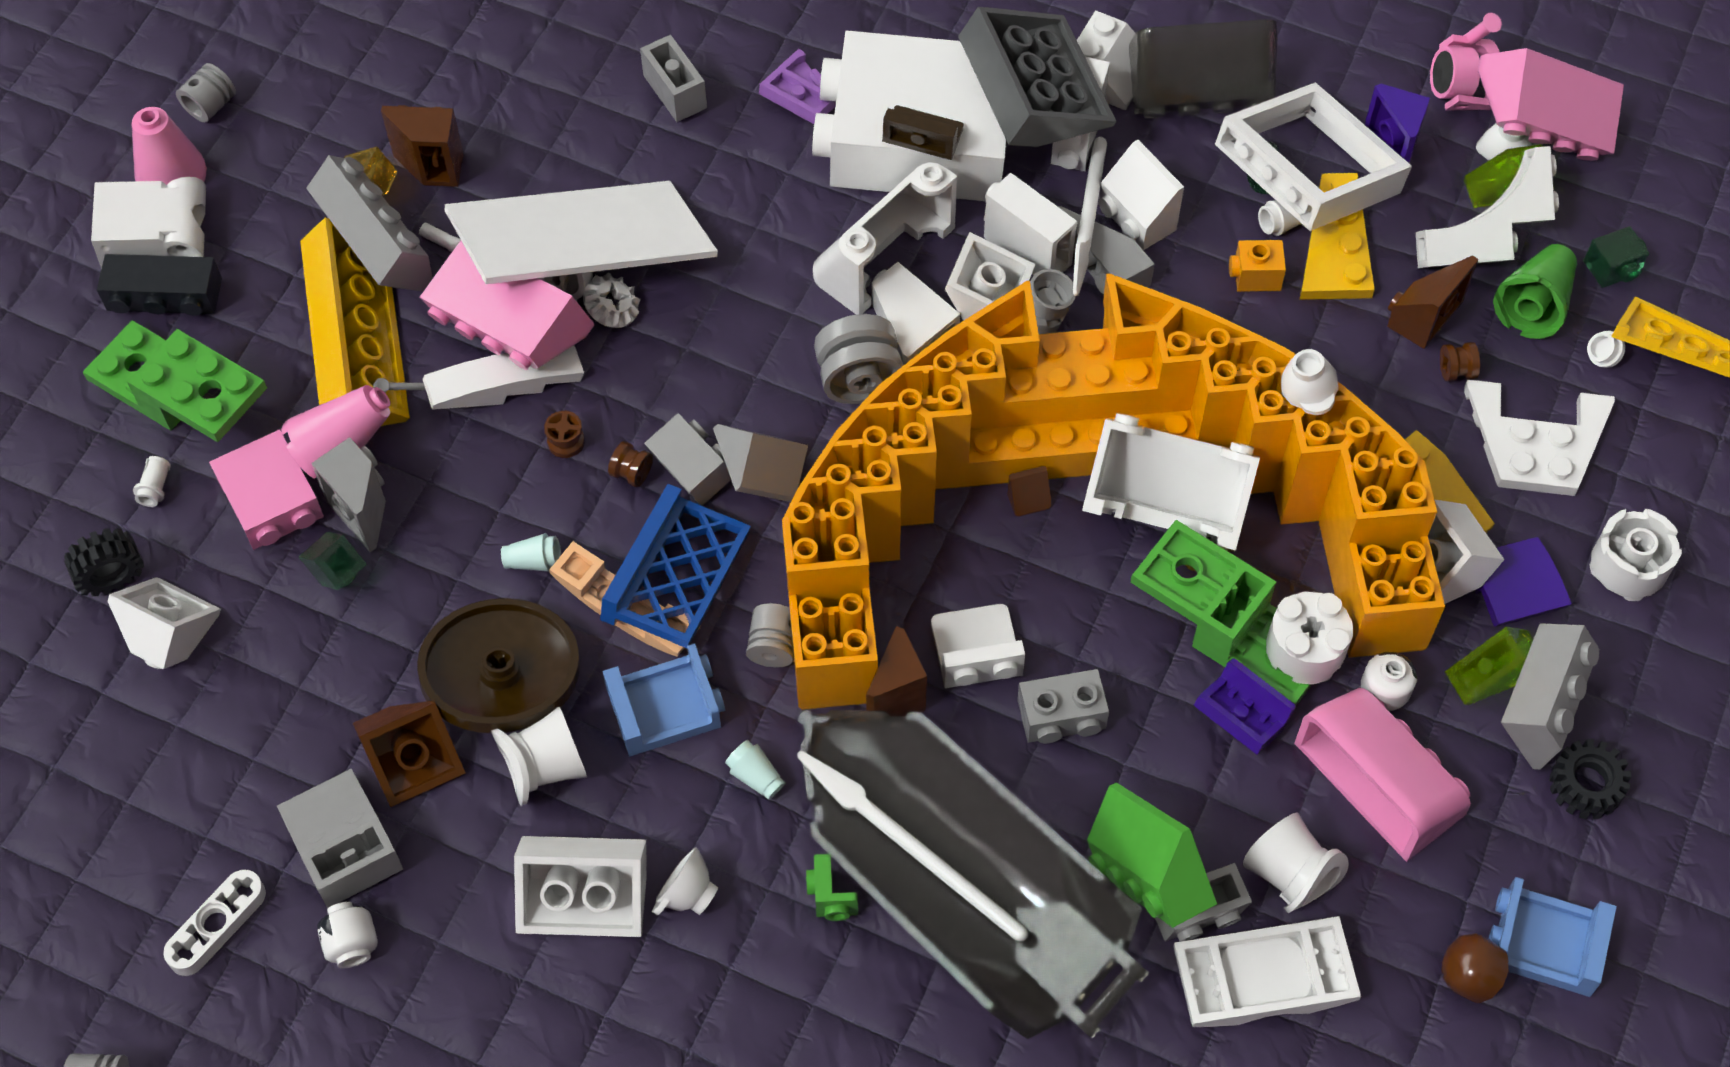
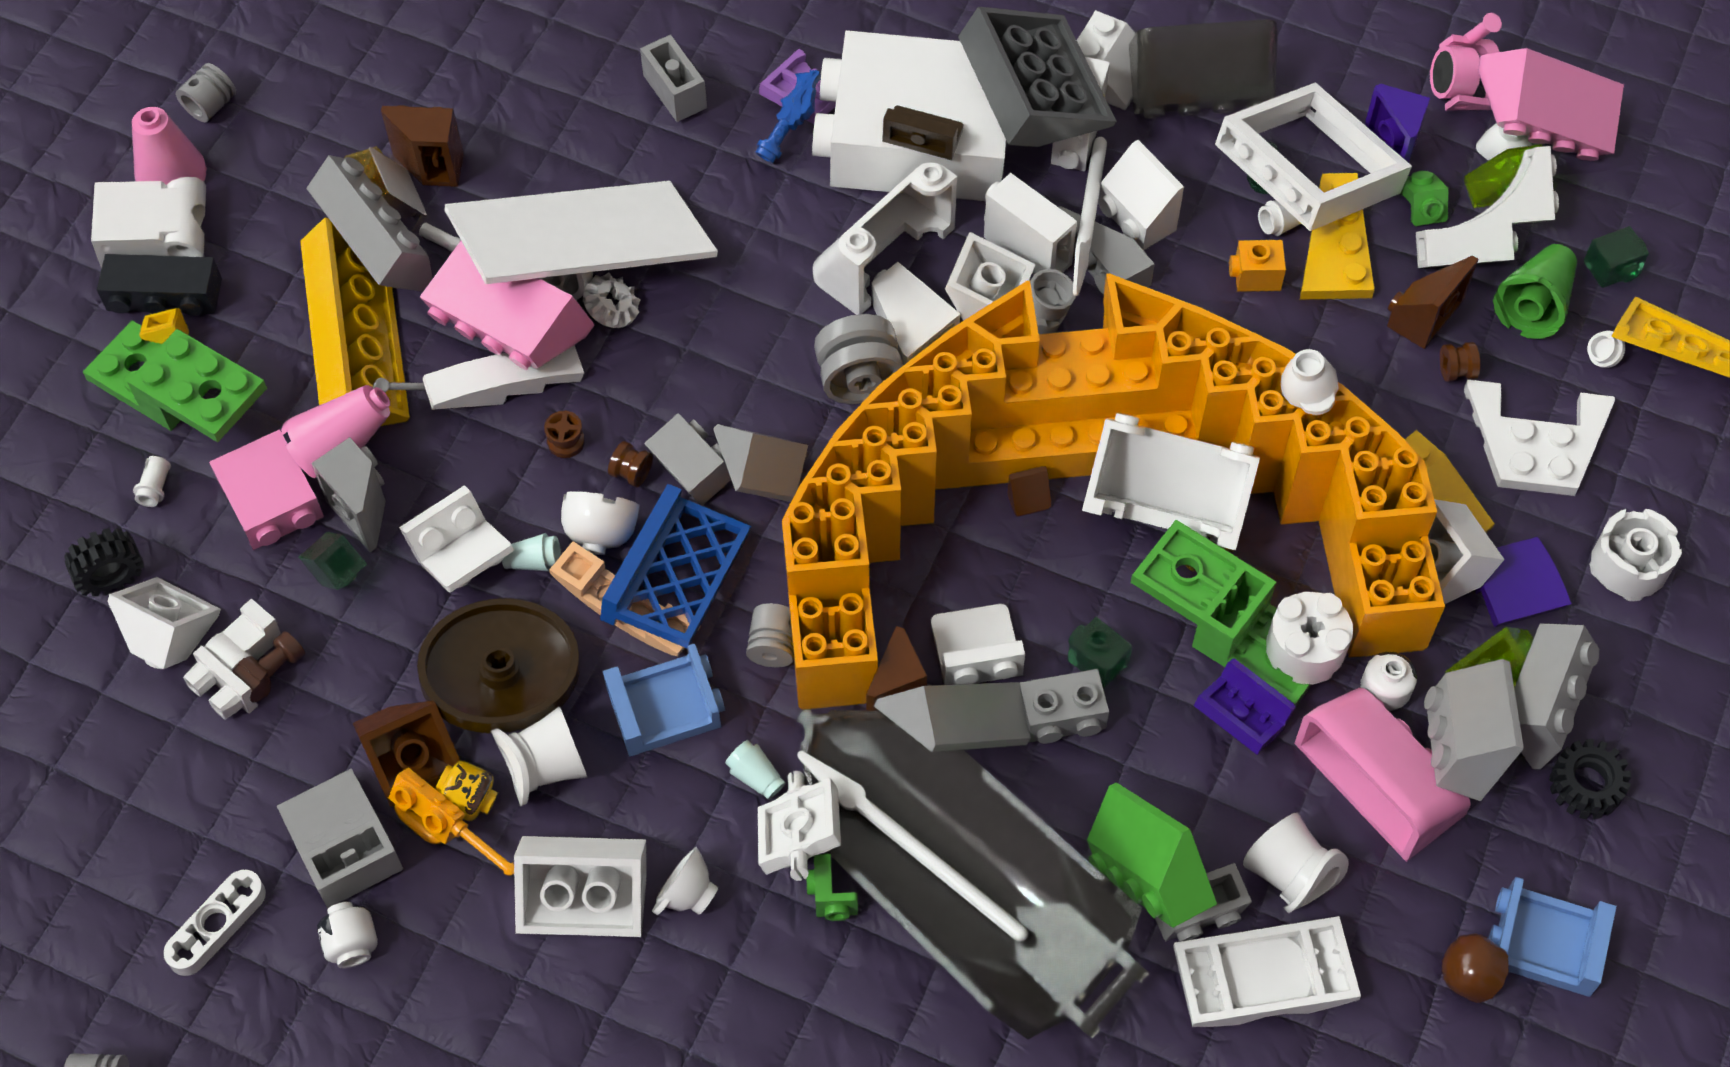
(161, 325): none -> yellow slope
(232, 661): none -> white hips
(397, 180): none -> white sticker
(436, 817): none -> light orange piece
(455, 540): none -> white bracket
(468, 788): none -> yellow head
(597, 520): none -> white cylinder
(795, 109): none -> blue piece
(798, 826): none -> white plate
(960, 715): none -> light grey slope
(1099, 648): none -> clear green brick
(1427, 198): none -> bright green bracket
(1473, 727): none -> light grey slope

